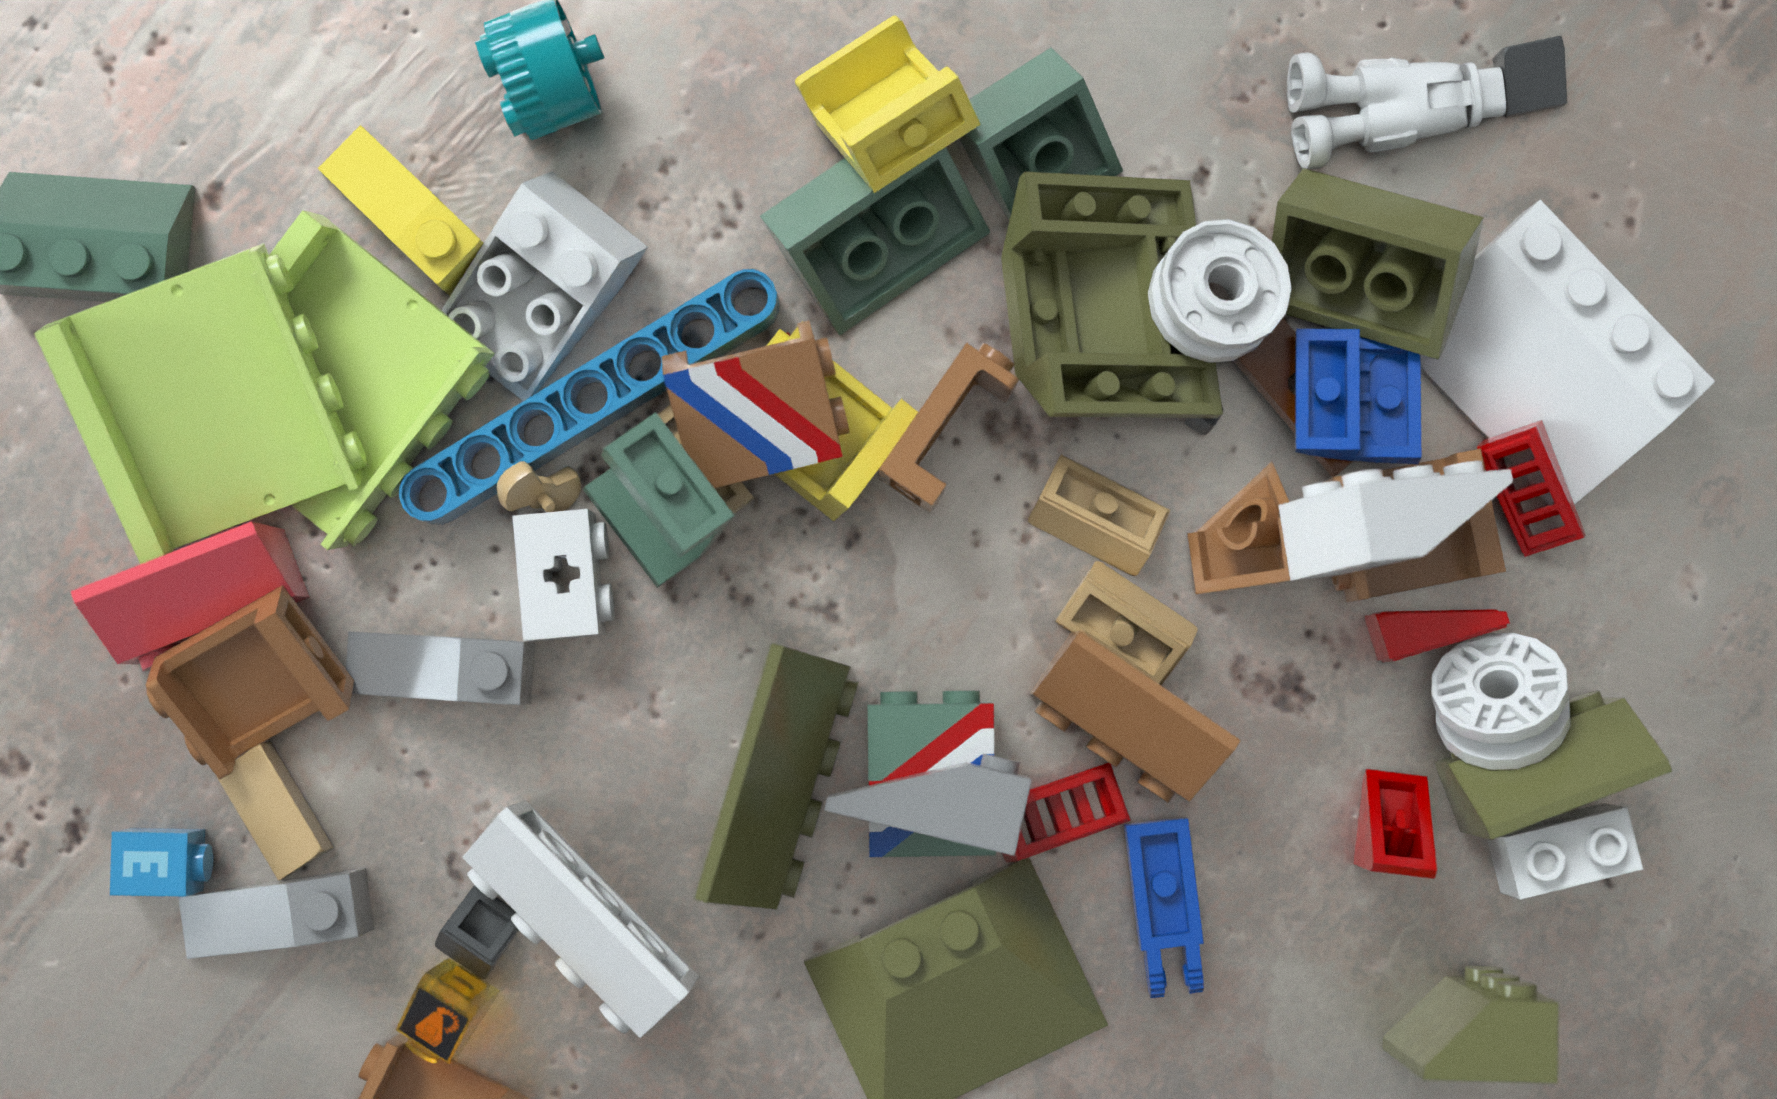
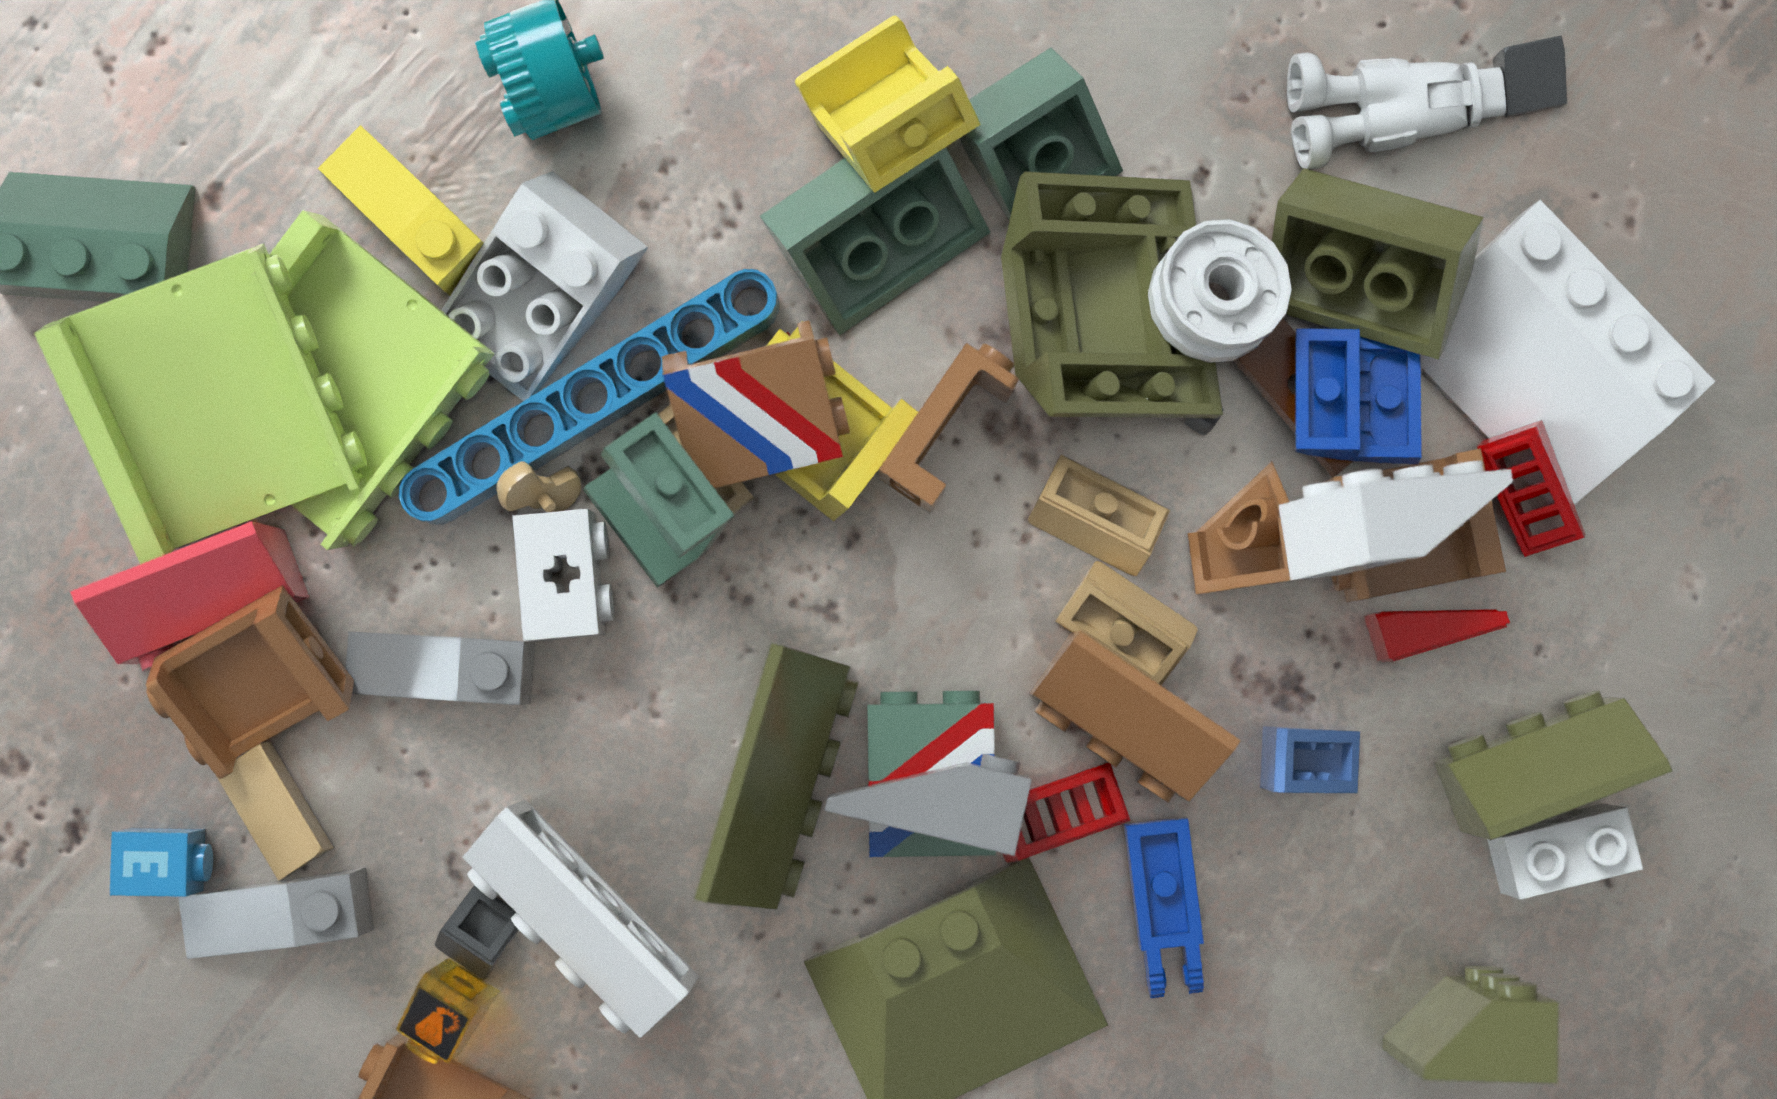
(1309, 760): none -> medium blue slope
(1395, 825): red slope -> none
(1501, 701): white wheel -> none

